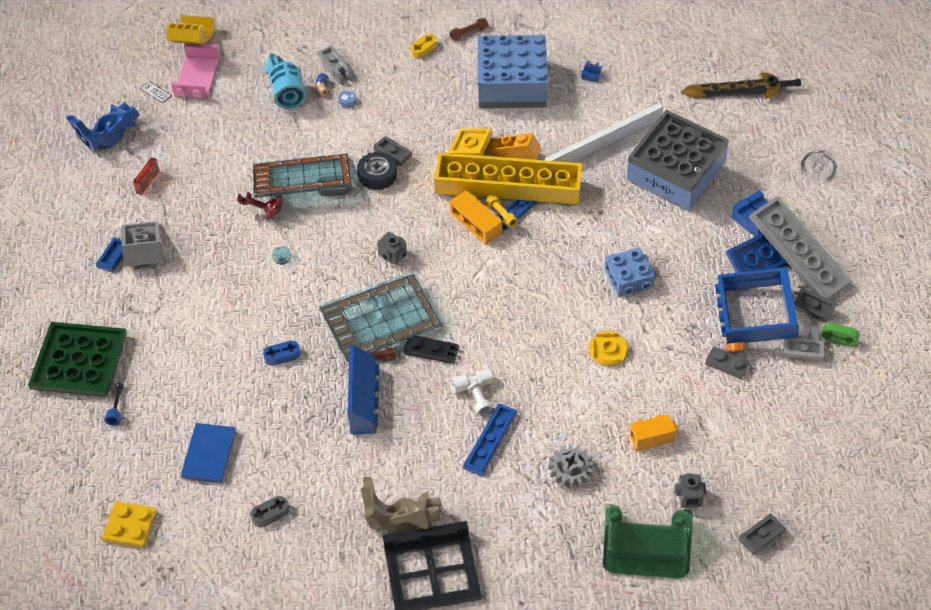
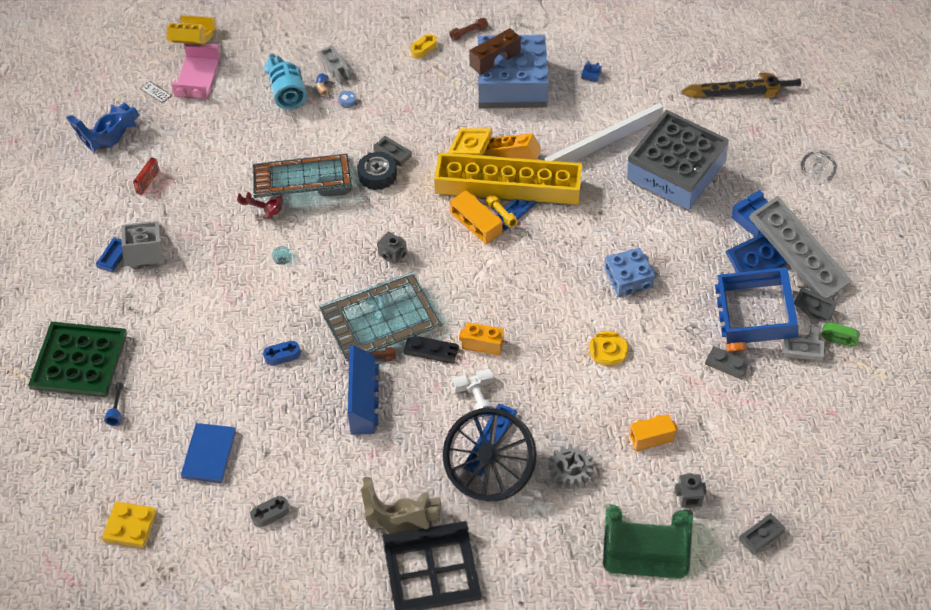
(482, 338): none -> light orange brick
(483, 56): none -> reddish brown arch
(489, 454): none -> black wheel

